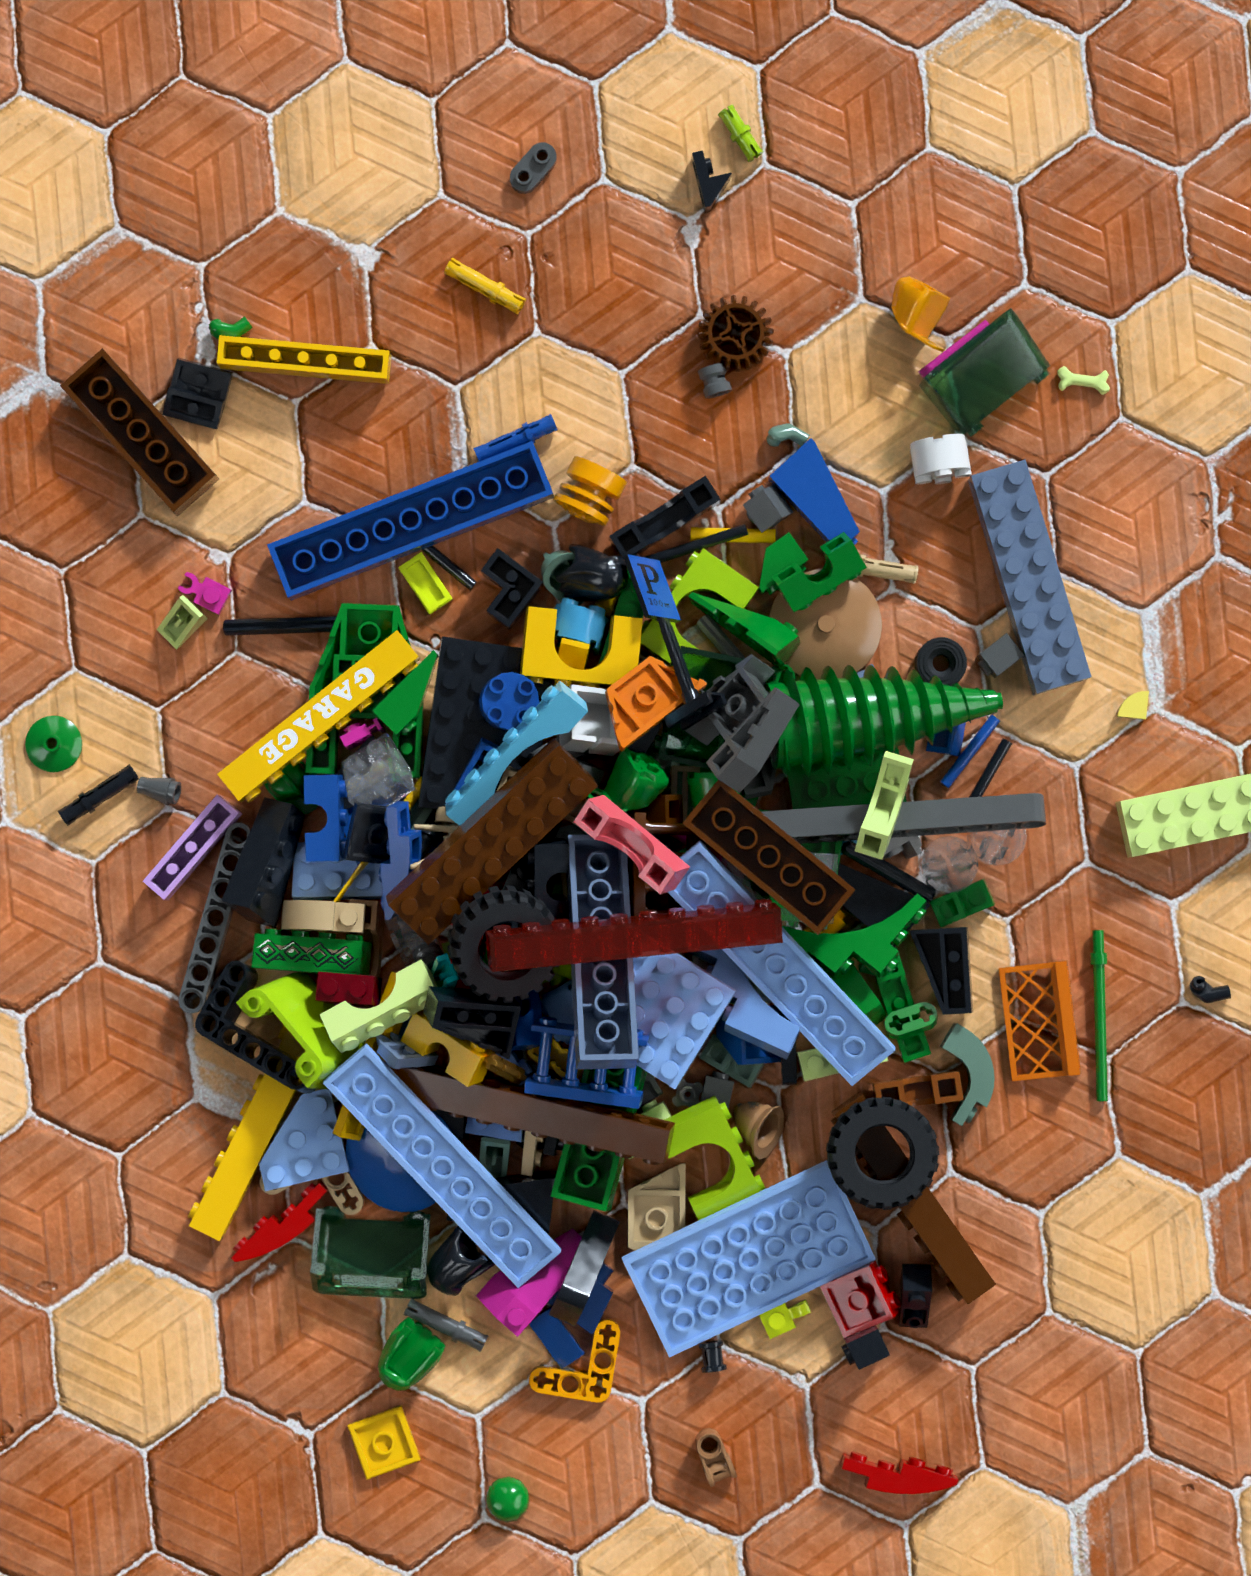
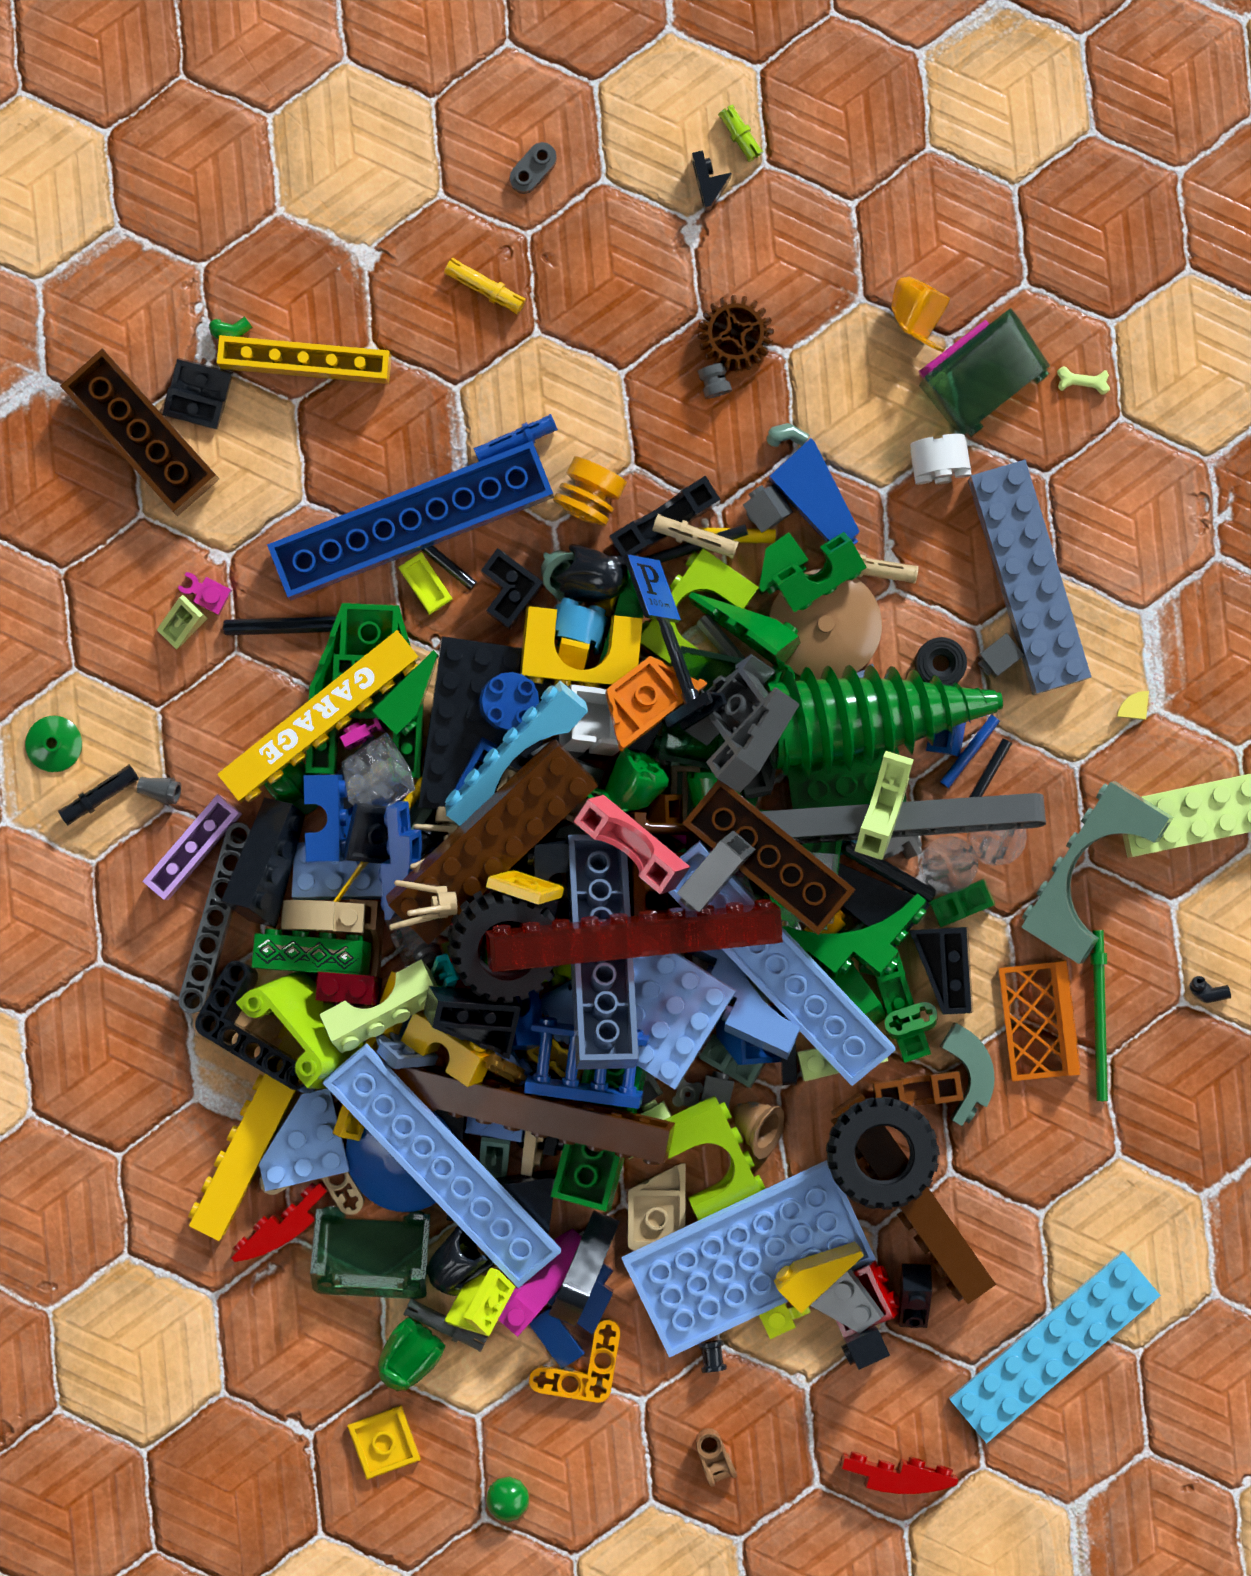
(441, 905): none -> tan plant
(481, 1303): none -> neon yellow bracket
(525, 887): none -> yellow tile
(715, 871): none -> brick
(727, 546): none -> tan pin
(813, 1275): none -> yellow slope
(849, 1303): none -> dark grey wing
(1054, 915): none -> sand green arch
(1054, 1346): none -> medium azure plate

